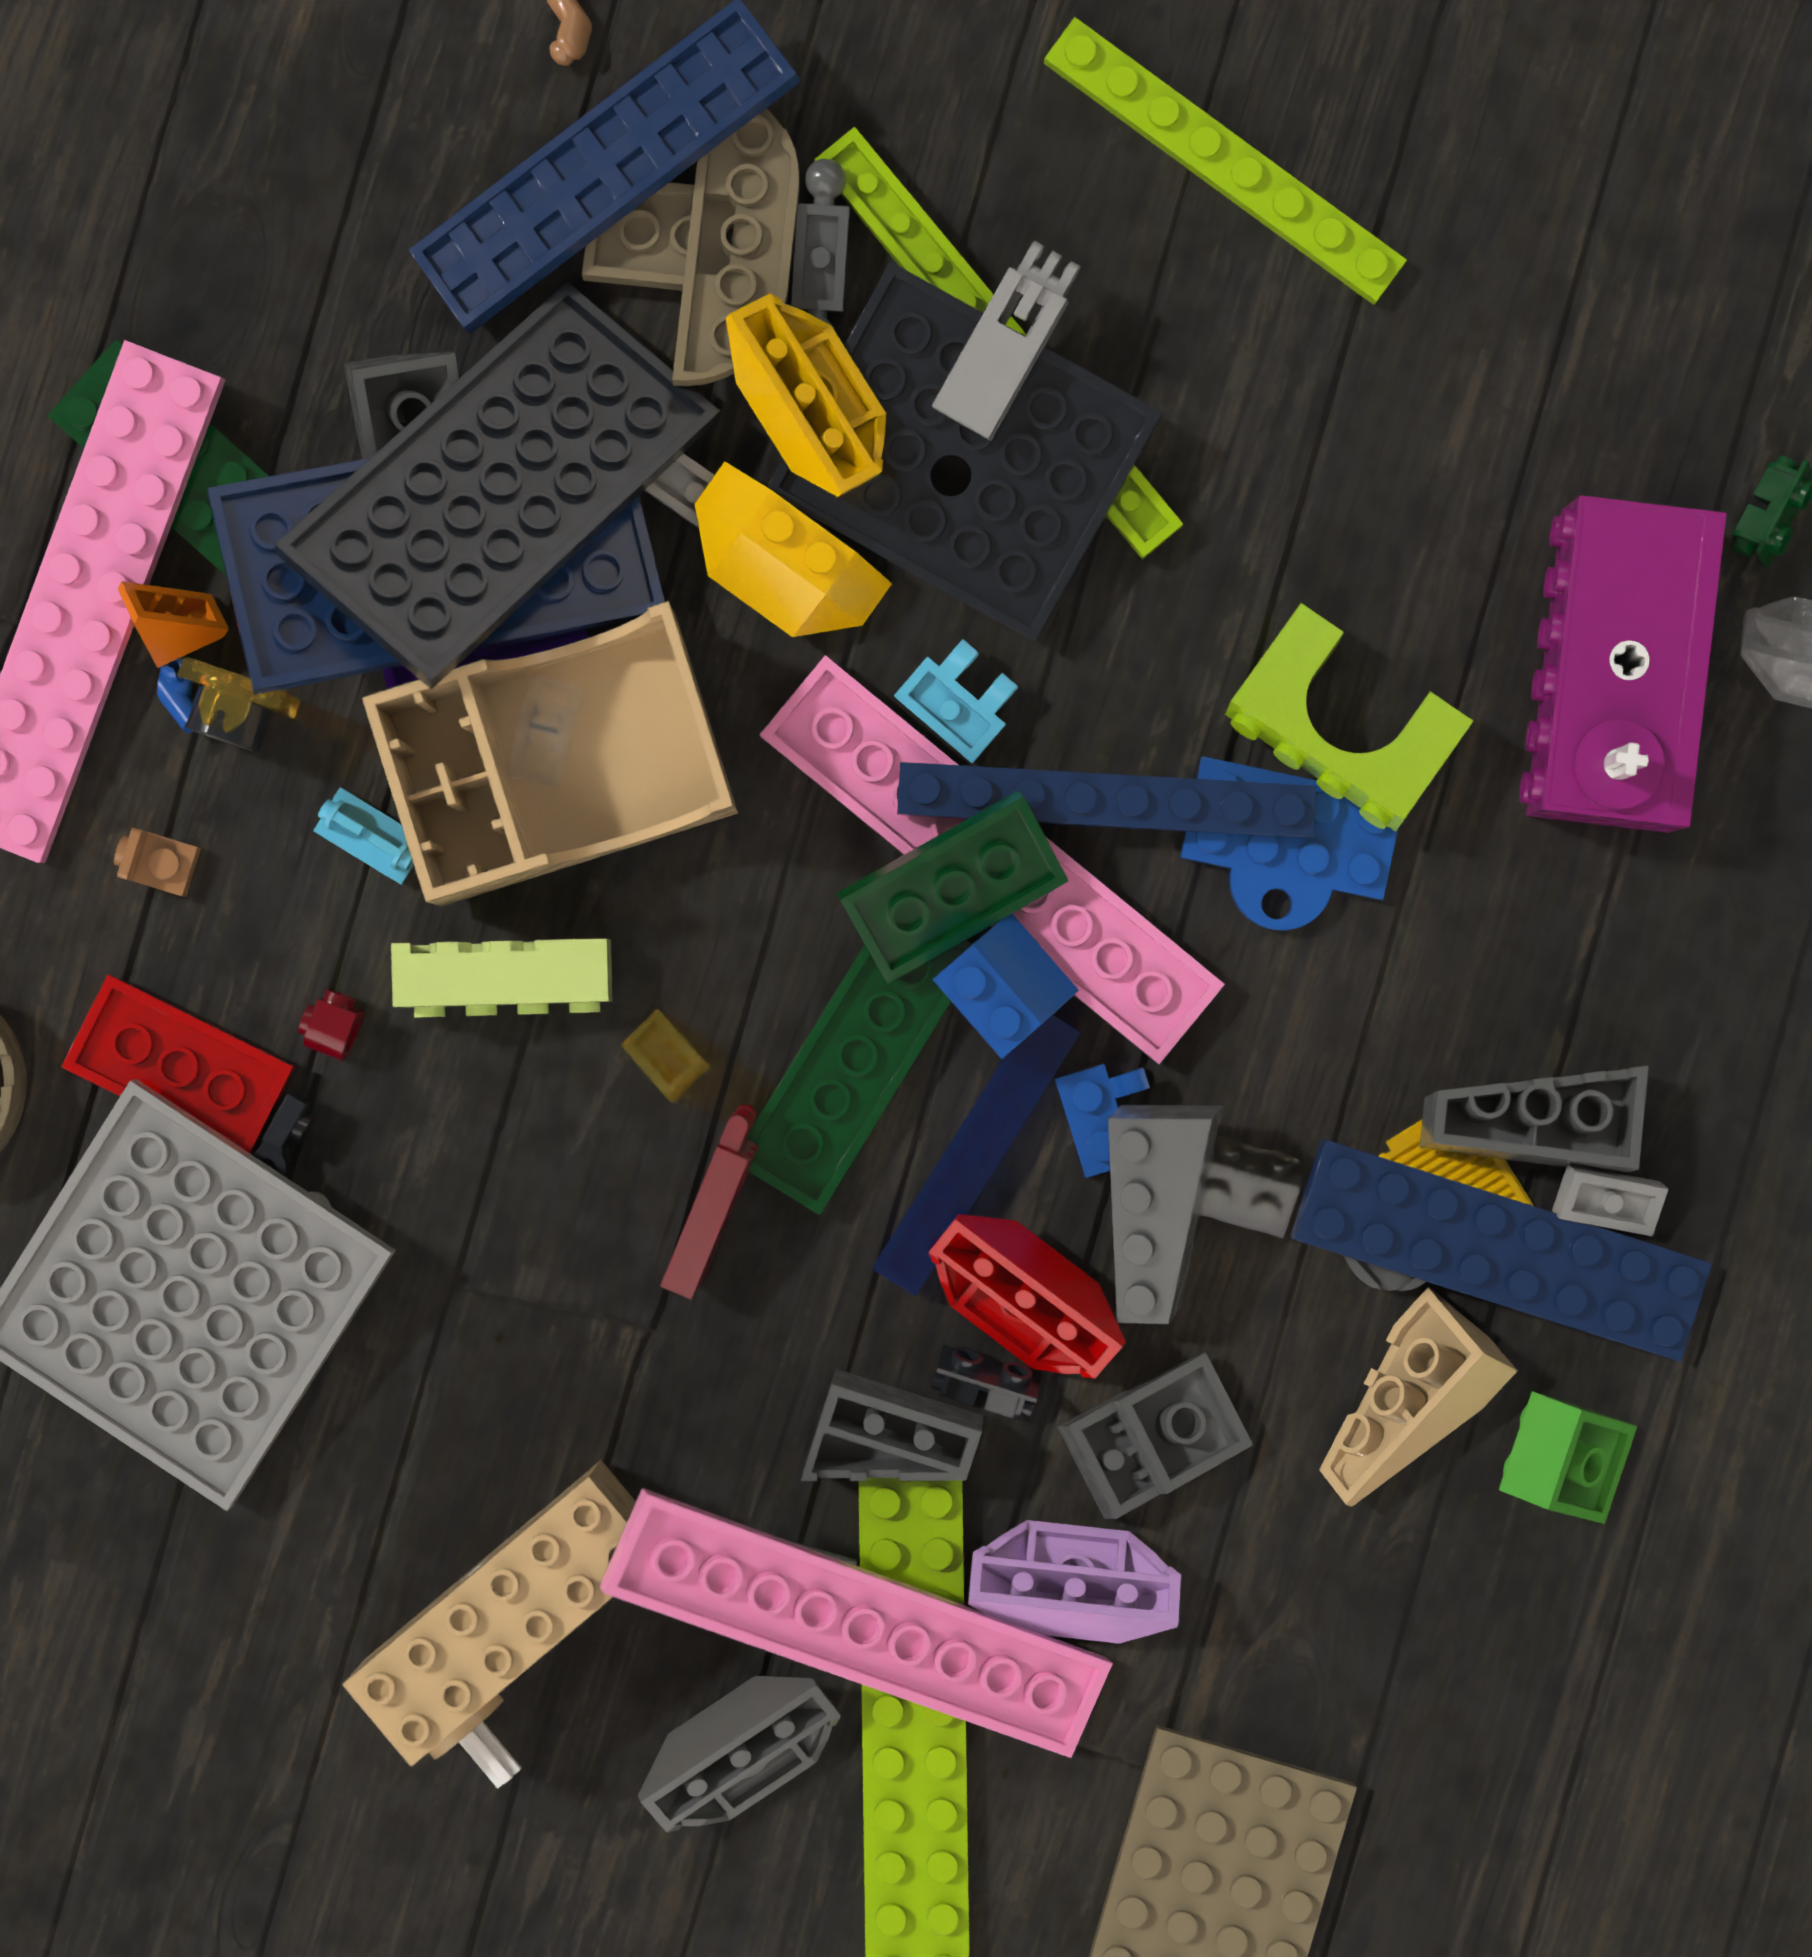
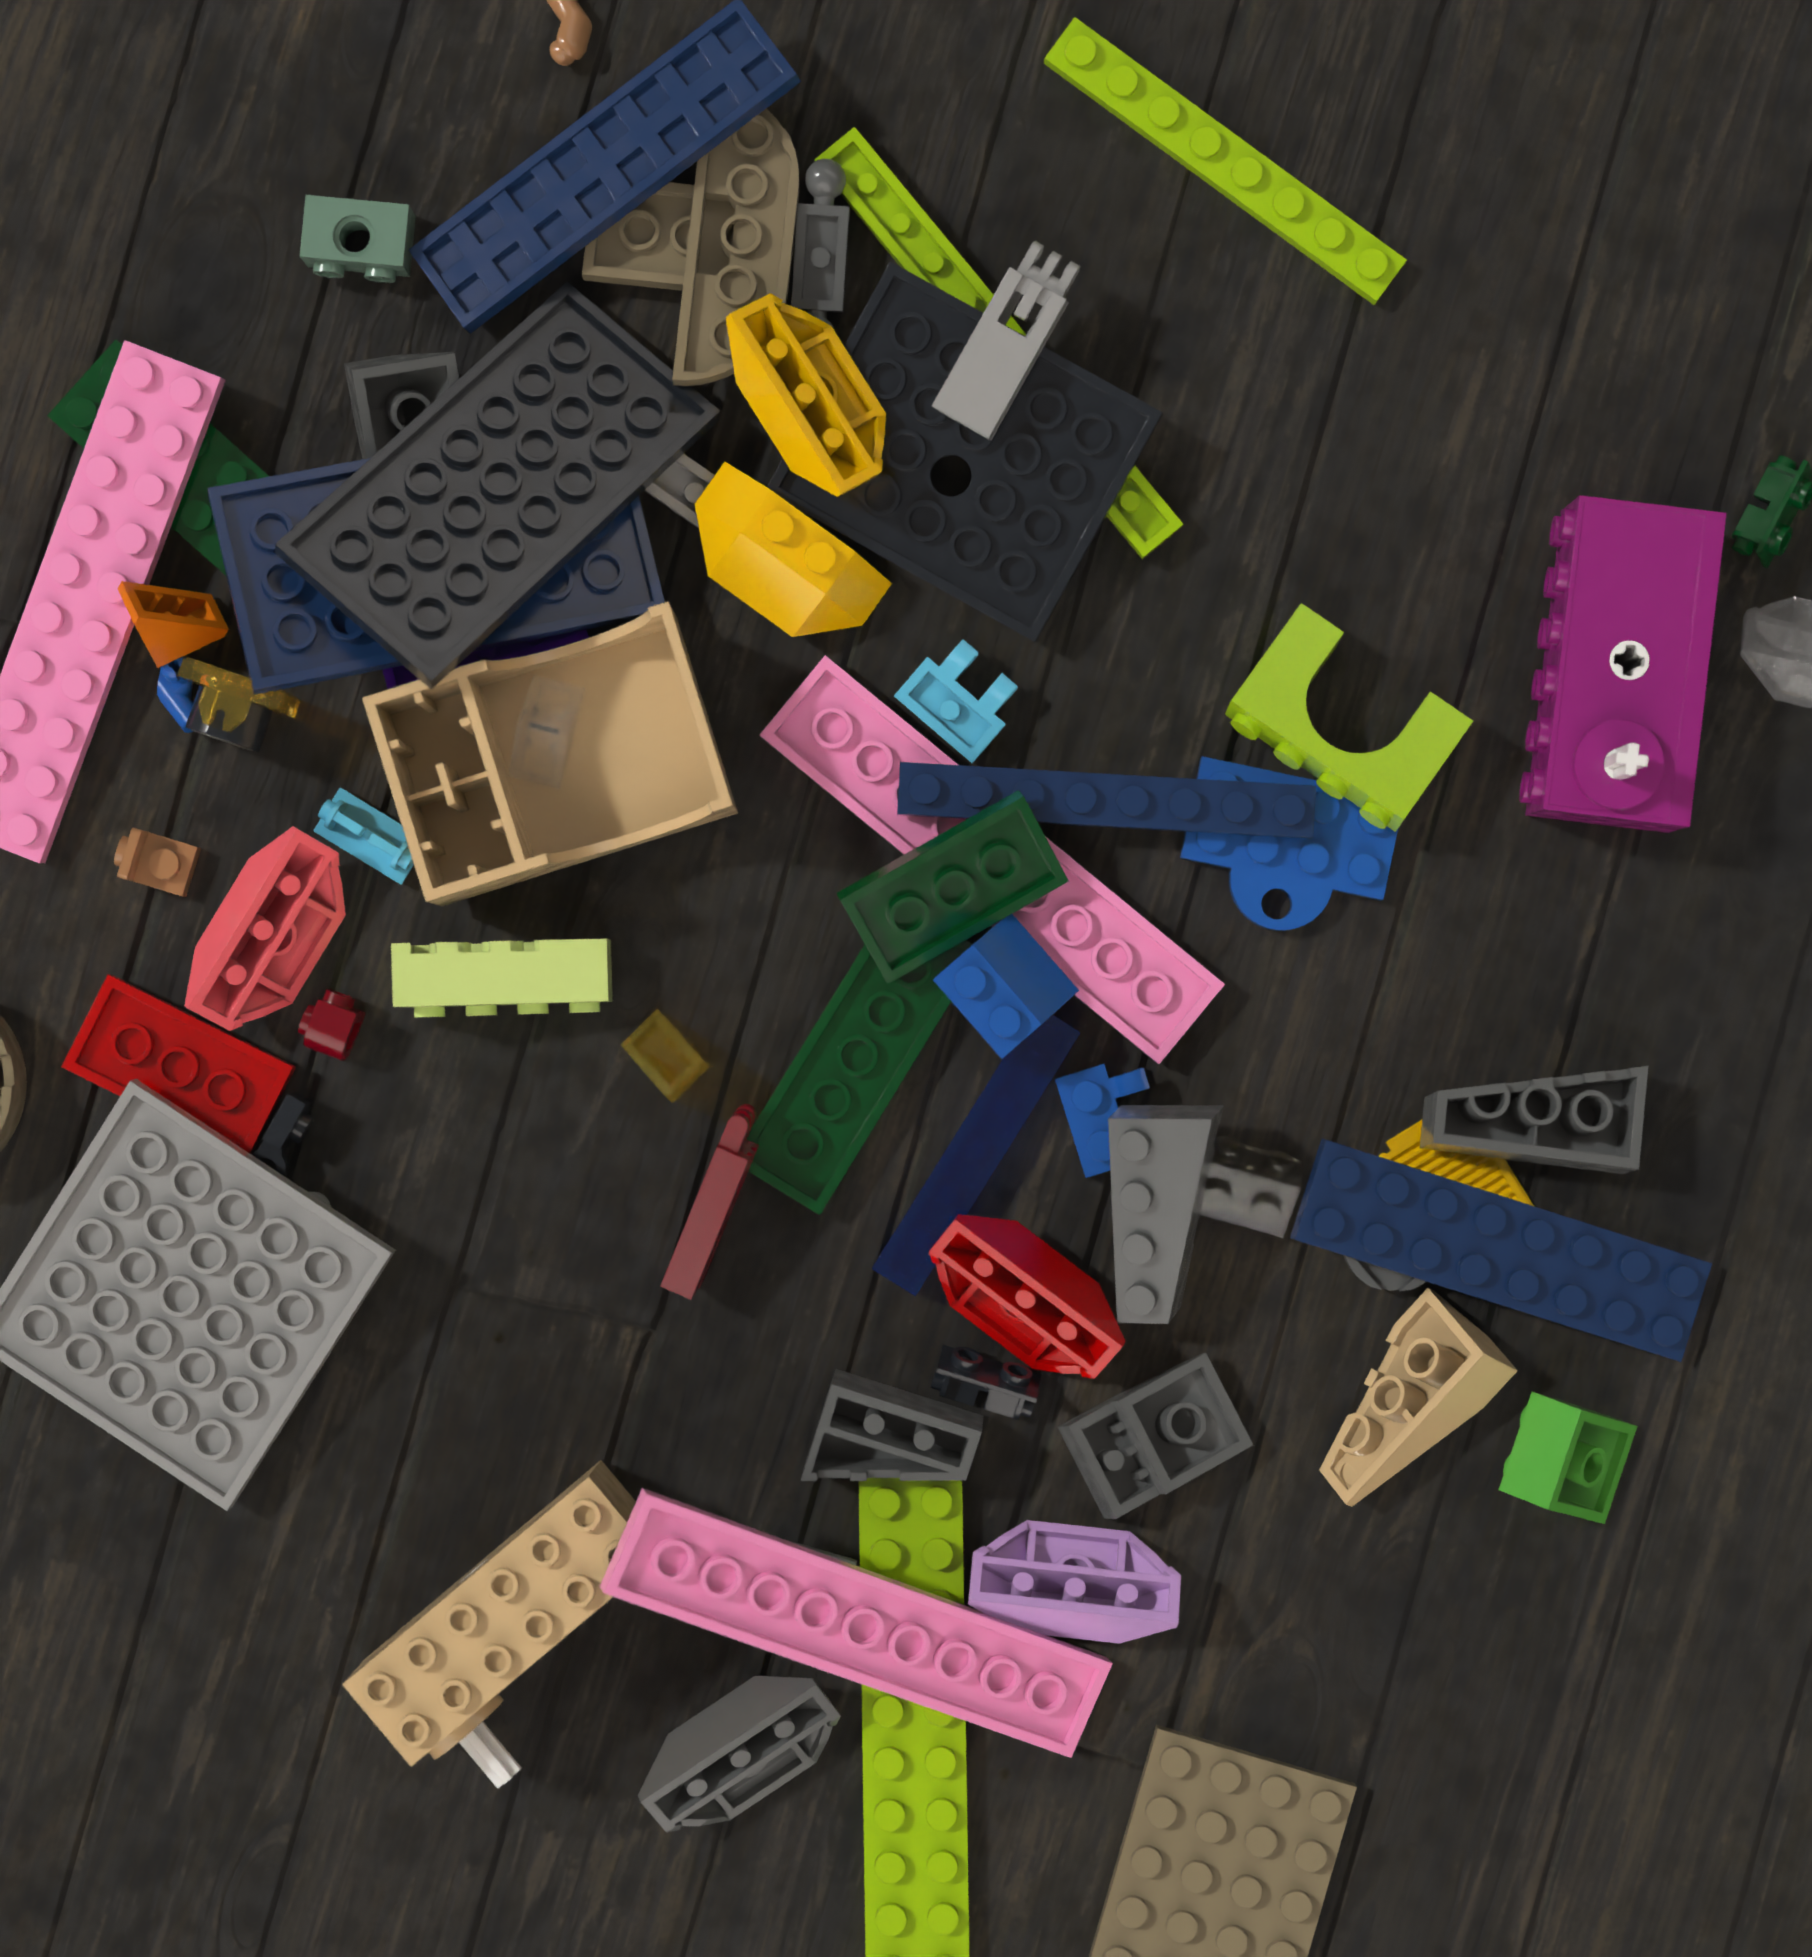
(267, 932): none -> coral wedge
(331, 221): none -> sand green brick
(1610, 1200): light grey plate -> none

